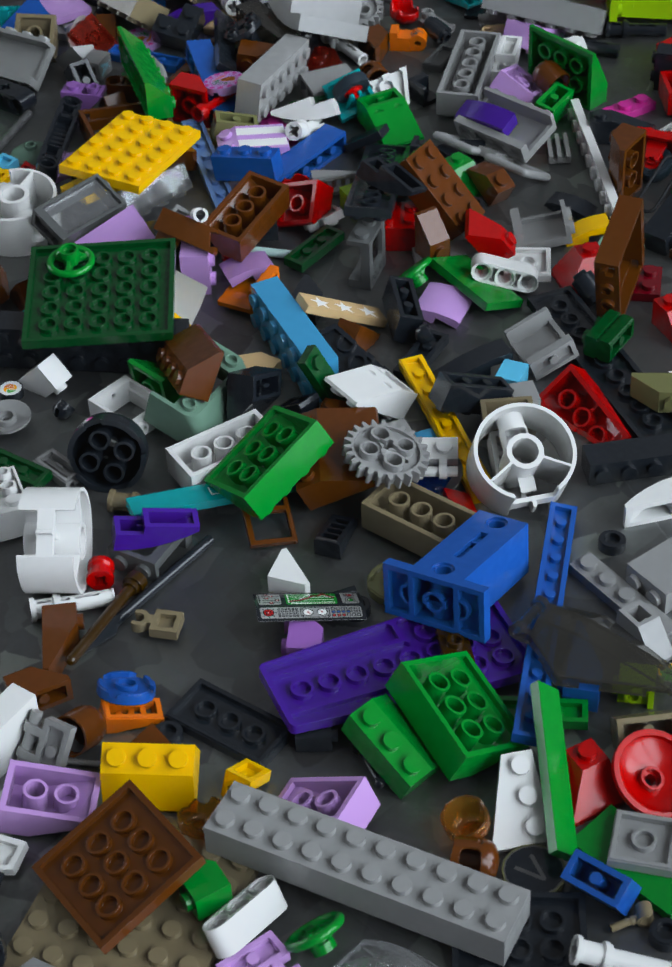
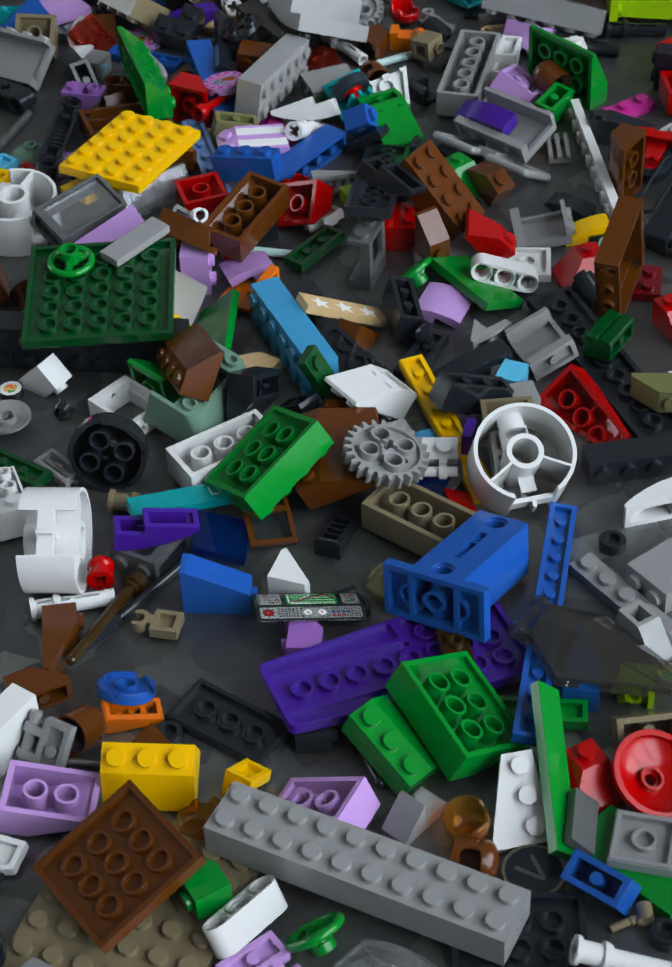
(134, 241): none -> light grey tile
(200, 191): none -> red slope
(214, 587): none -> blue slope
(220, 318): none -> green tile
(220, 538): none -> clear blue tile
(360, 119): none -> blue brick
(396, 58): none -> light aqua bar
(412, 815): none -> light grey slope
(427, 45): none -> dark tan brick
(468, 435): none -> dark purple tile
(482, 335): none -> light grey slope
(581, 821): none -> dark grey tile

